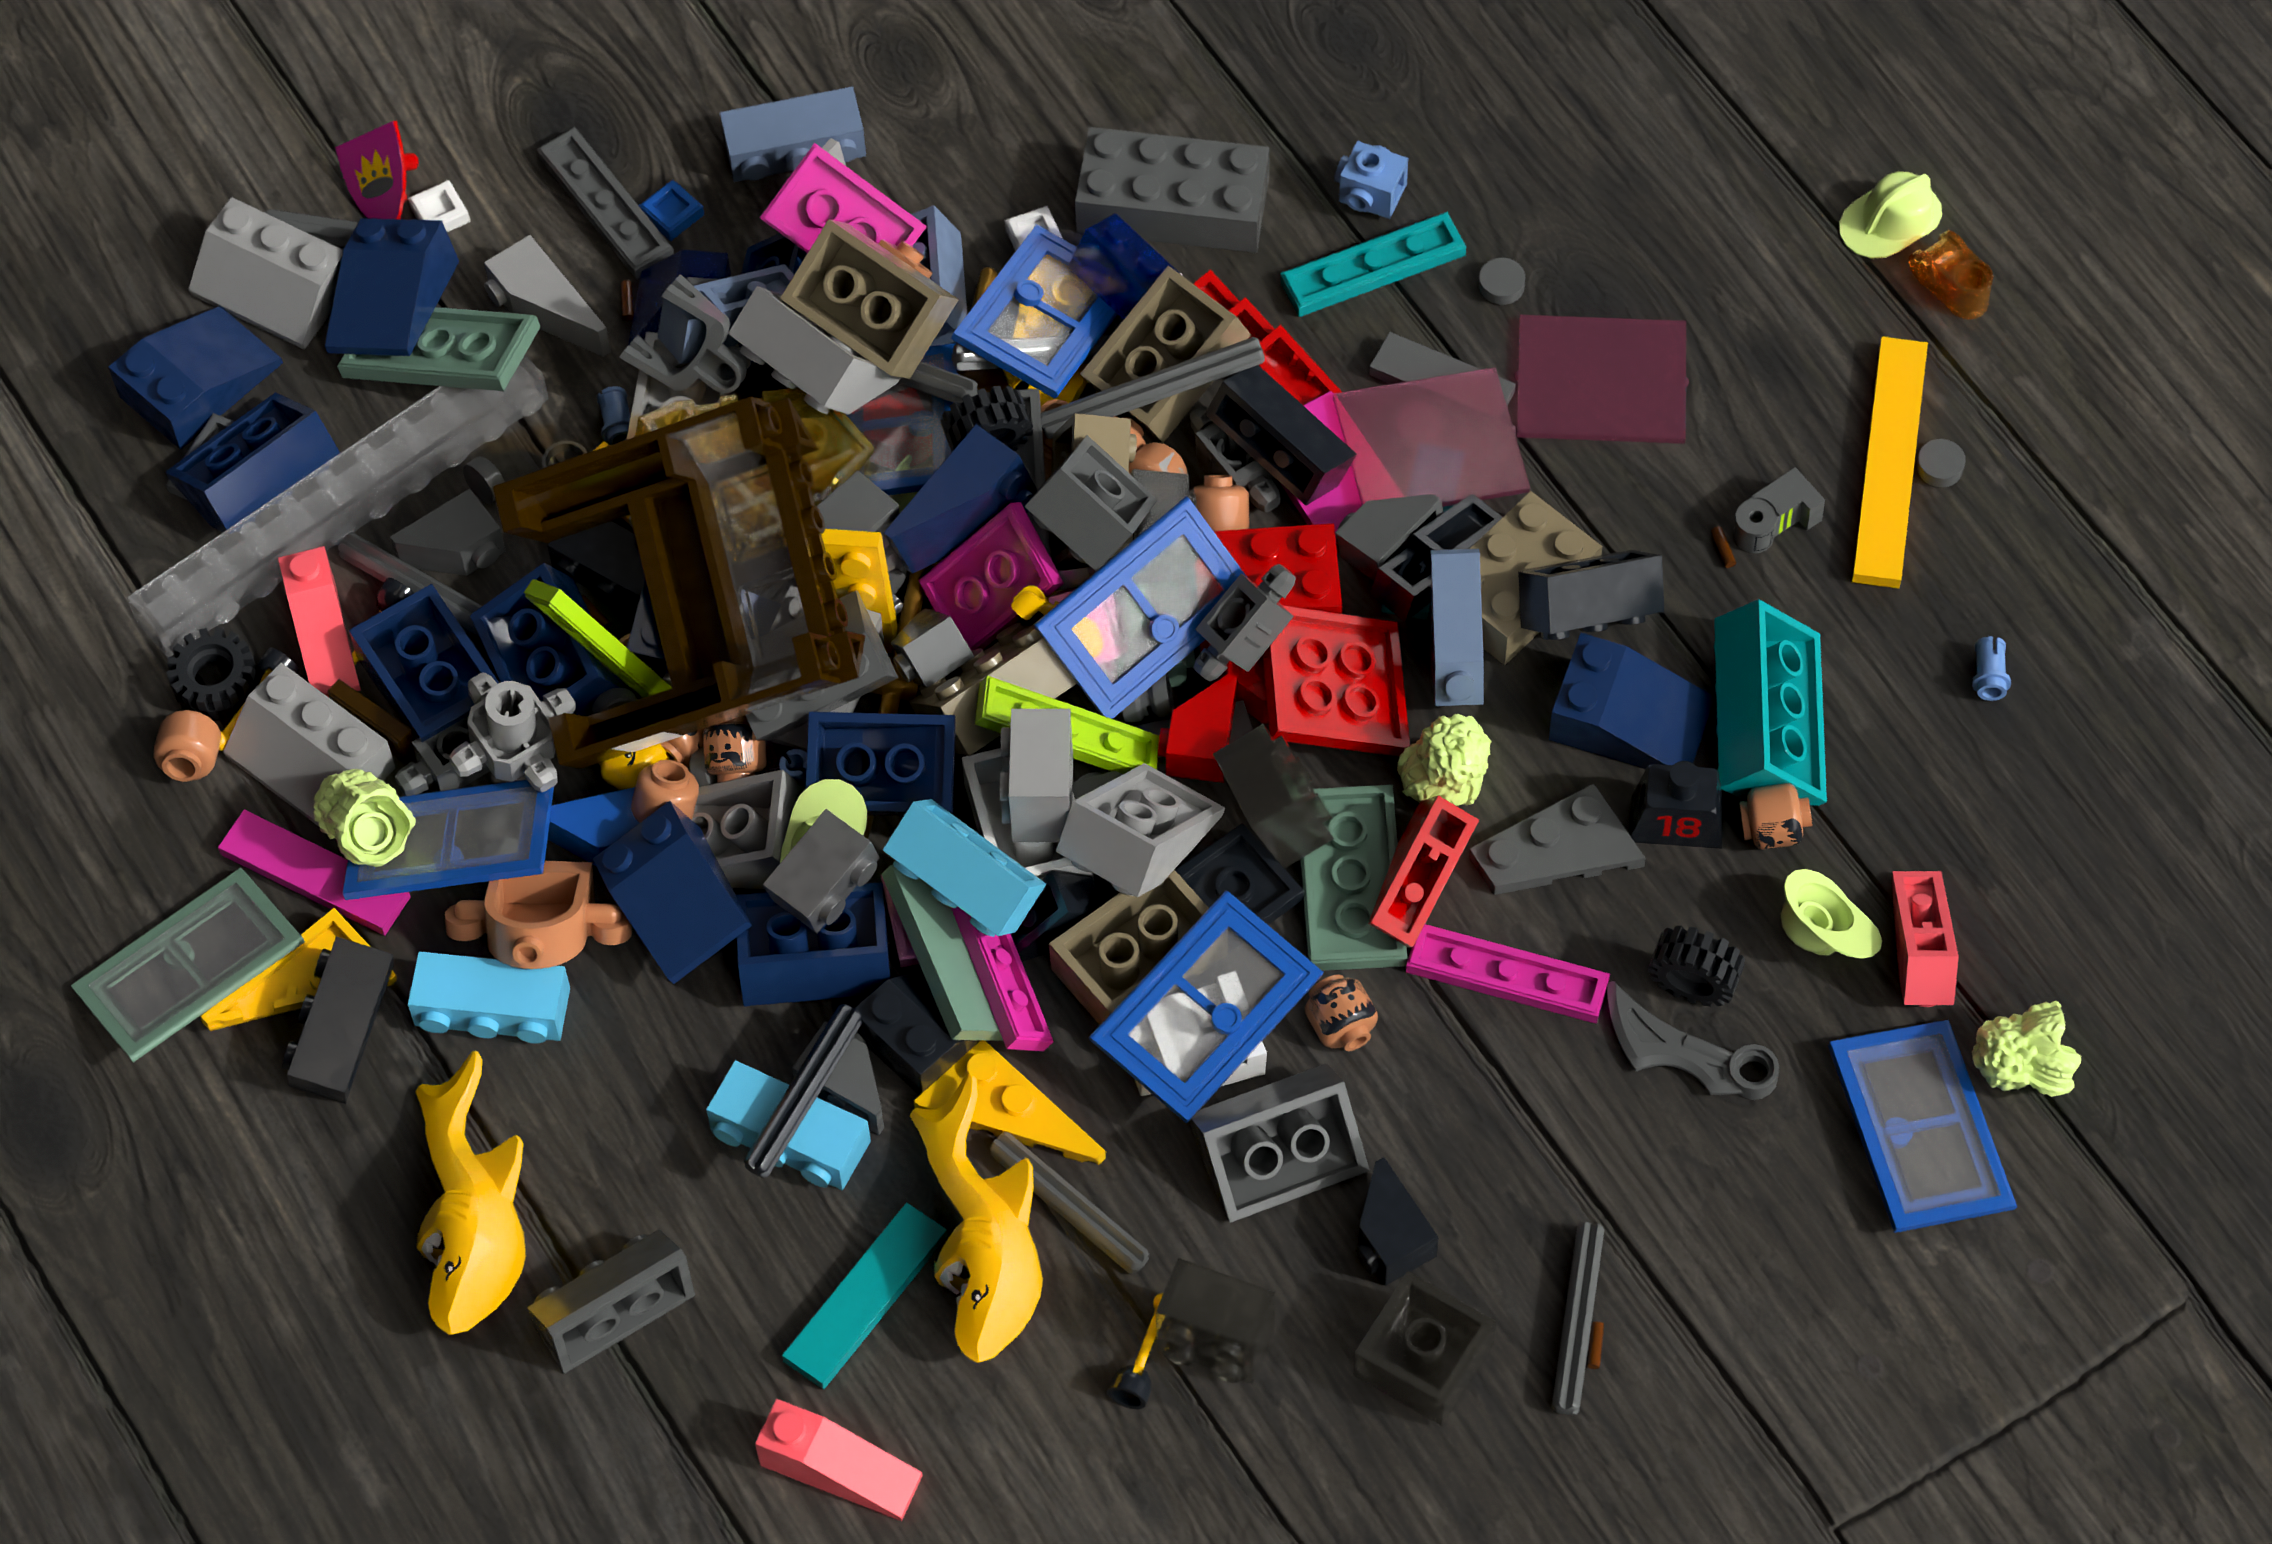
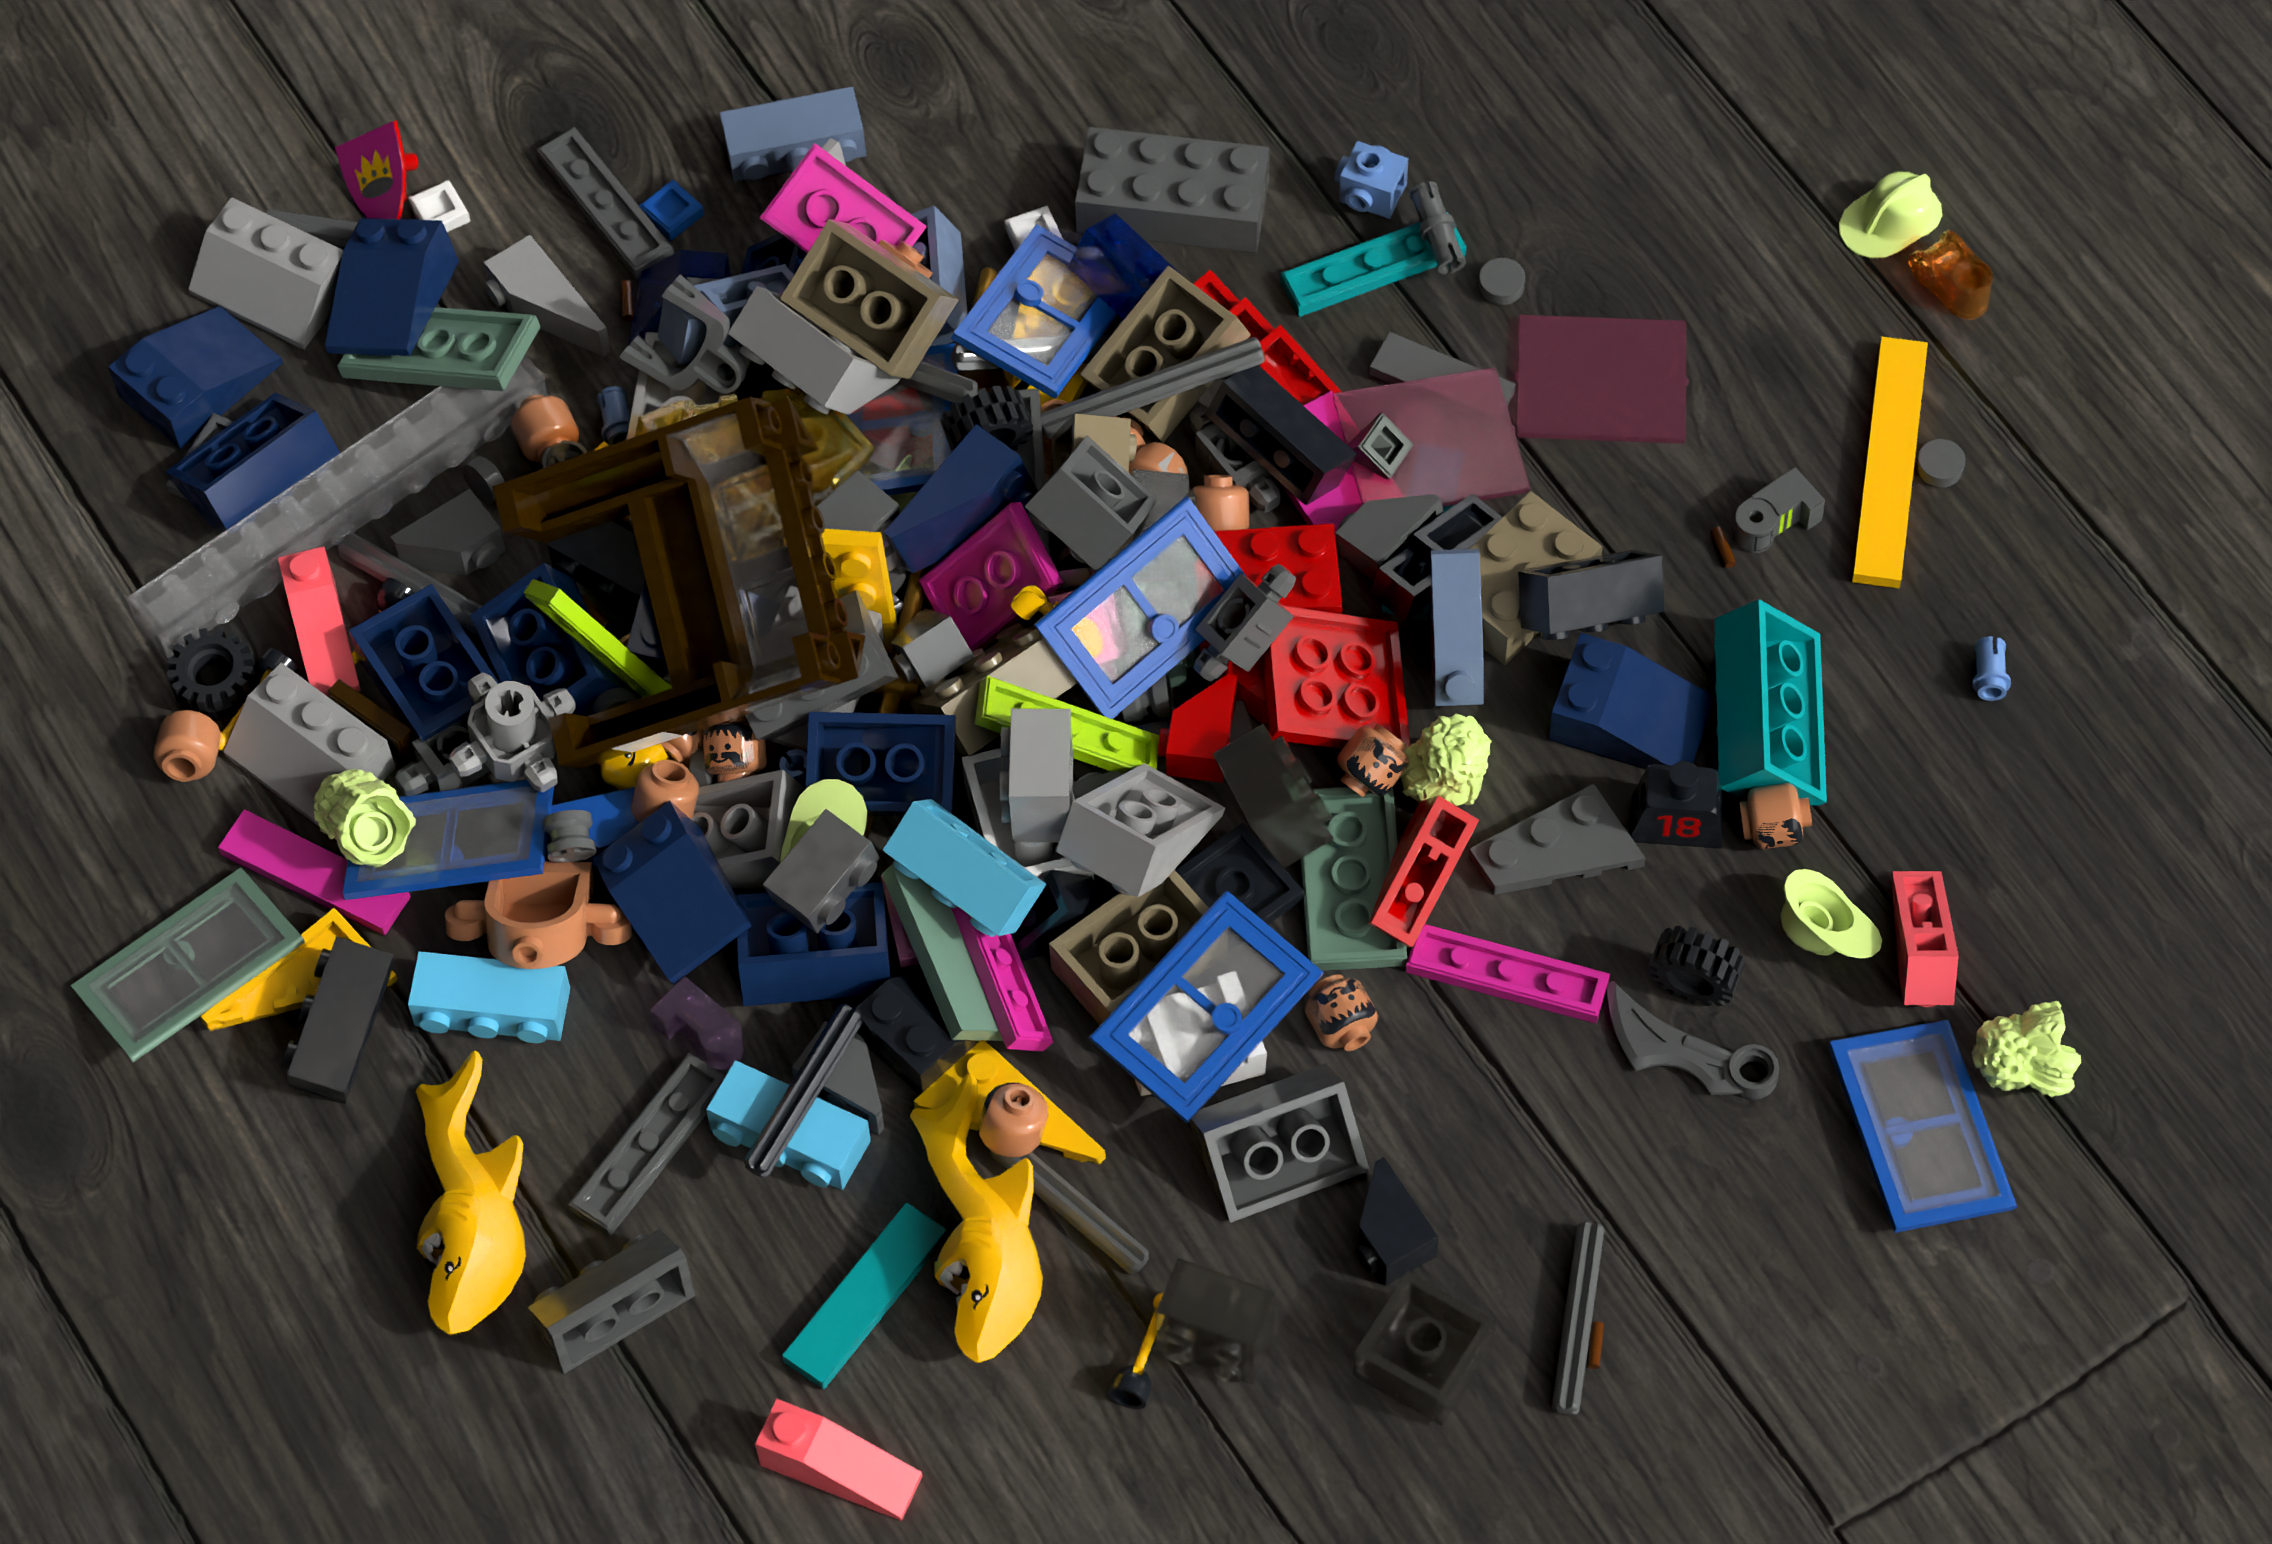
(541, 424): none -> nougat head
(569, 836): none -> dark grey wheel
(647, 1145): none -> dark grey tile
(701, 1022): none -> clear purple leg
(1013, 1119): none -> nougat head
(1372, 760): none -> nougat head
(1381, 447): none -> pearl dark grey slope
(1437, 227): none -> dark grey pin

